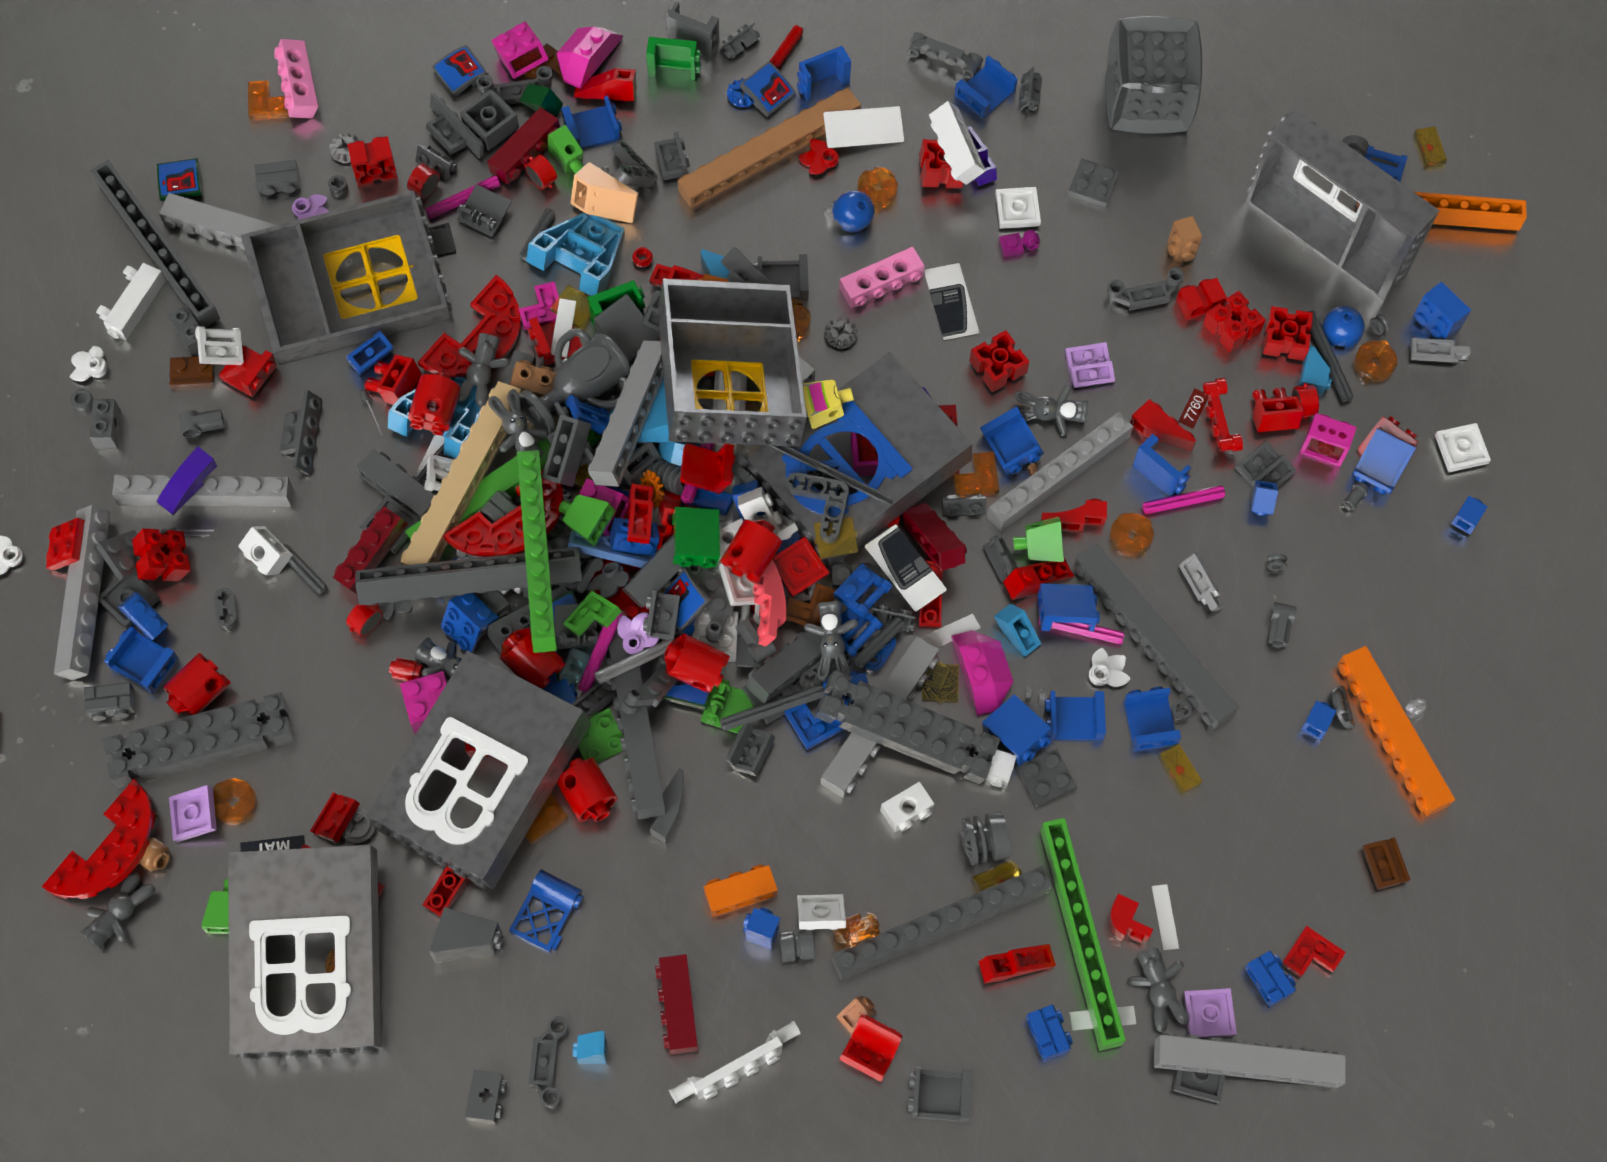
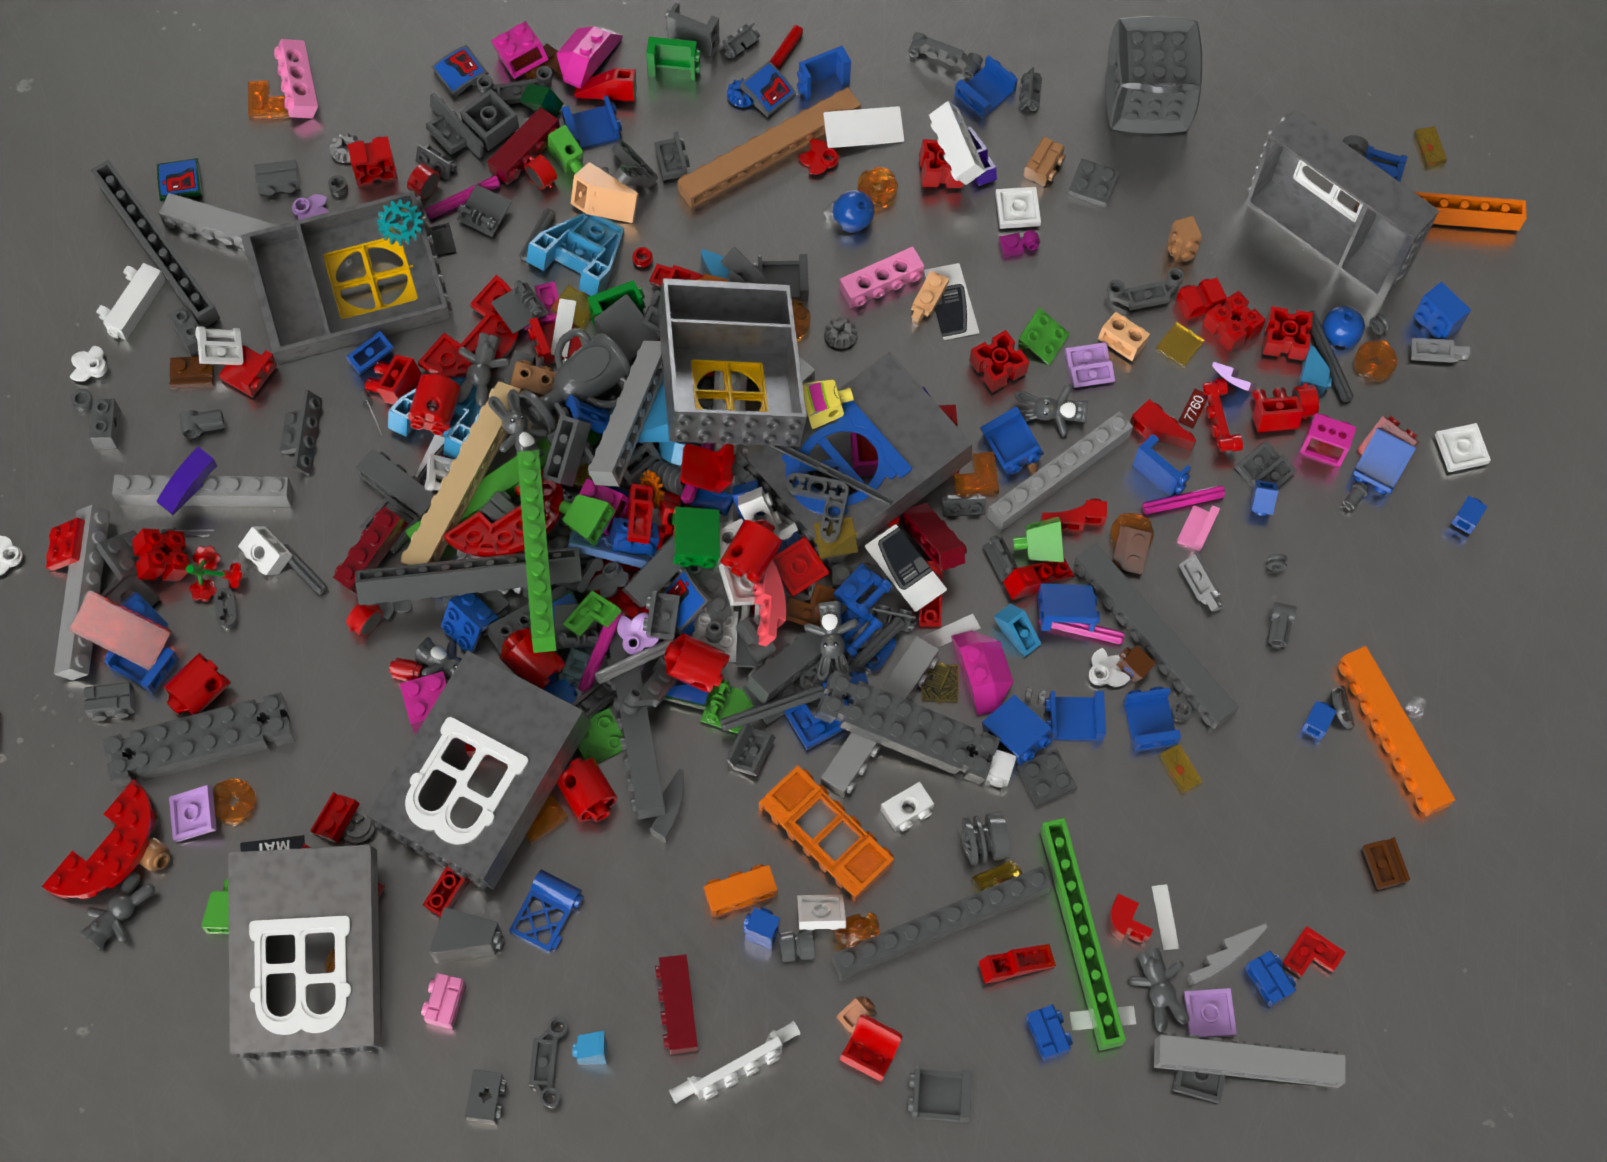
(120, 630): none -> clear red tile
(207, 559): none -> red plant
(391, 226): none -> teal gear
(443, 1001): none -> bright pink brick
(519, 307): none -> dark grey hinge
(827, 832): none -> orange window
(928, 296): none -> light nougat hinge
(1043, 336): none -> bright green hinge
(1044, 161): none -> medium nougat brick
(1124, 336): none -> light nougat brick
(1131, 549): none -> reddish brown plate
(1135, 663): none -> reddish brown brick
(1180, 344): none -> clear yellow piece
(1197, 527): none -> bright pink panel
(1231, 374): none -> lavender slope
(1232, 949): none -> light grey slope

